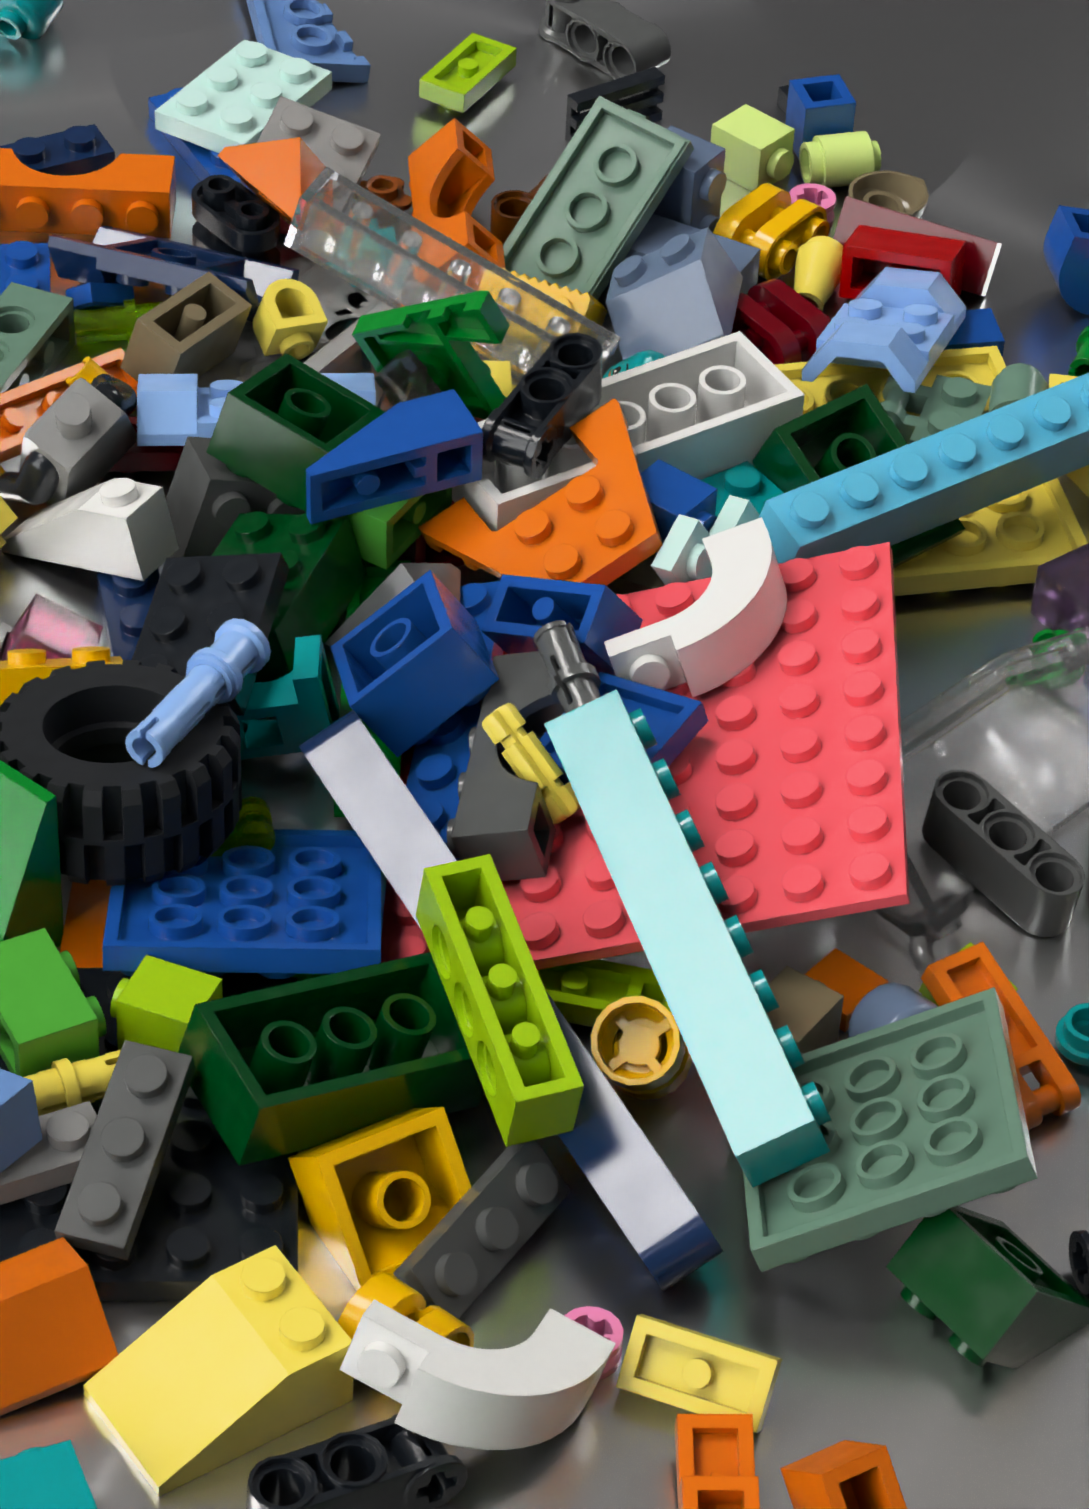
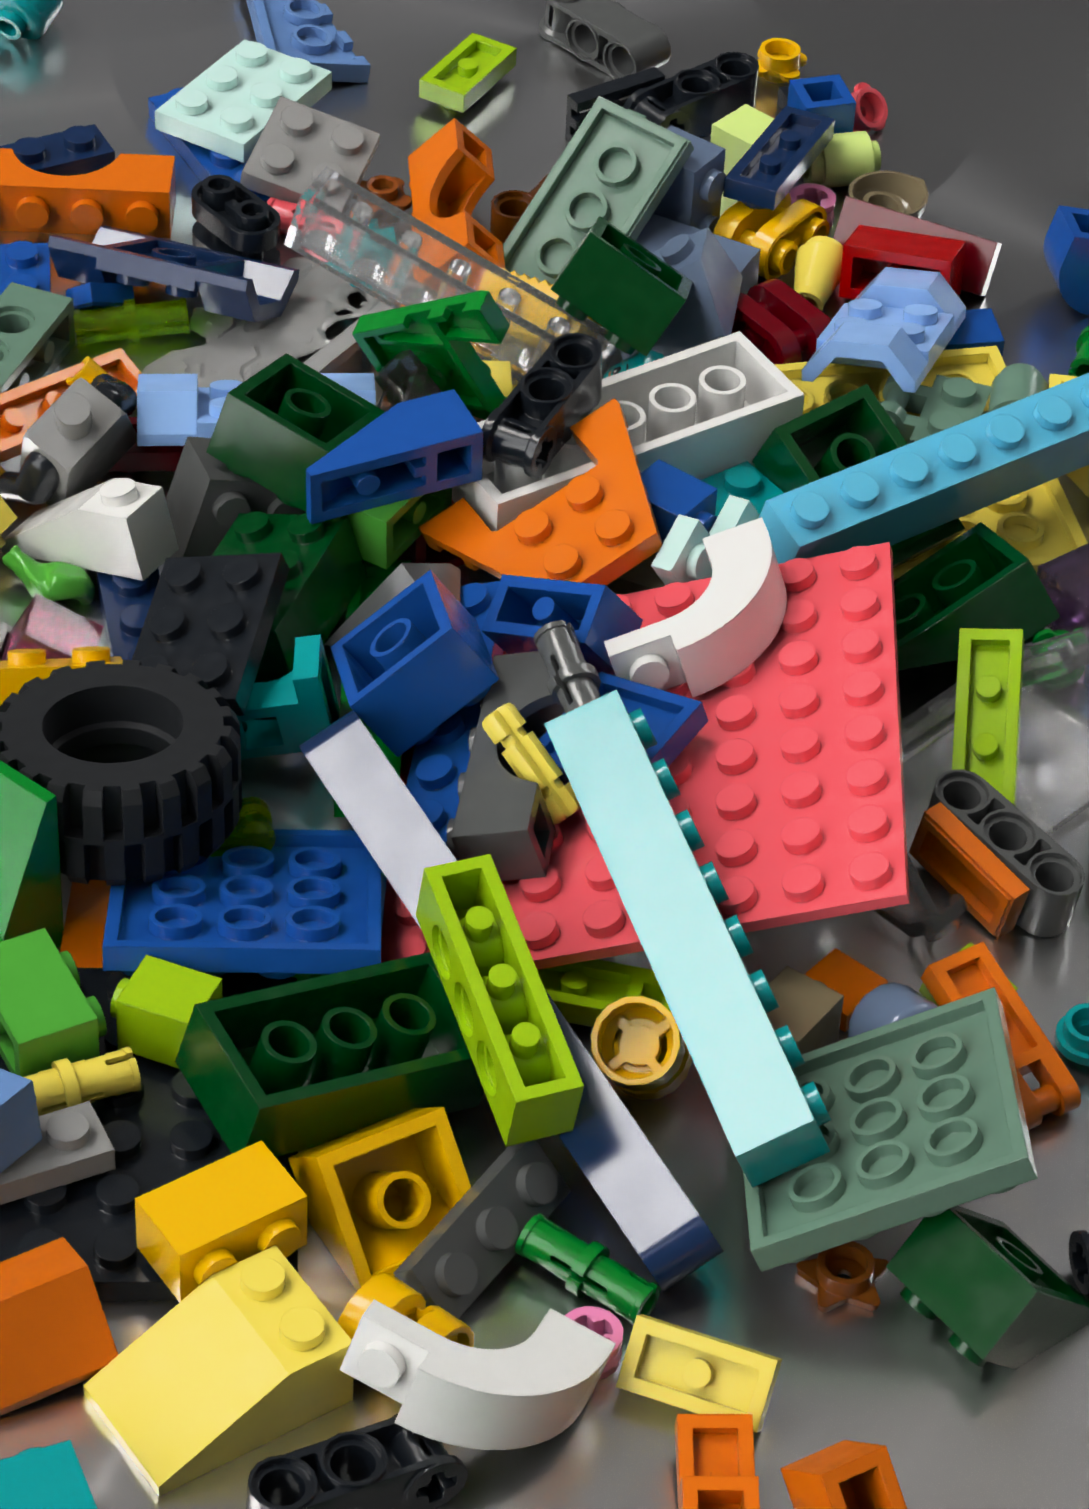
(52, 579): none -> bright green animal
(125, 1149): dark grey plate -> none
(188, 330): dark tan brick -> none
(211, 678): light blue pin -> none
(220, 1218): none -> yellow brick
(275, 171): orange slope -> none
(289, 319): light yellow plate -> none
(587, 1268): none -> green pin
(621, 288): none -> dark green brick
(700, 94): none -> black piece
(778, 158): none -> dark blue plate
(780, 60): none -> yellow plate
(846, 1259): none -> dark orange plate
(870, 108): none -> coral plate
(967, 585): none -> dark green slope
(969, 869): none -> orange tile
(989, 706): none -> lime plate

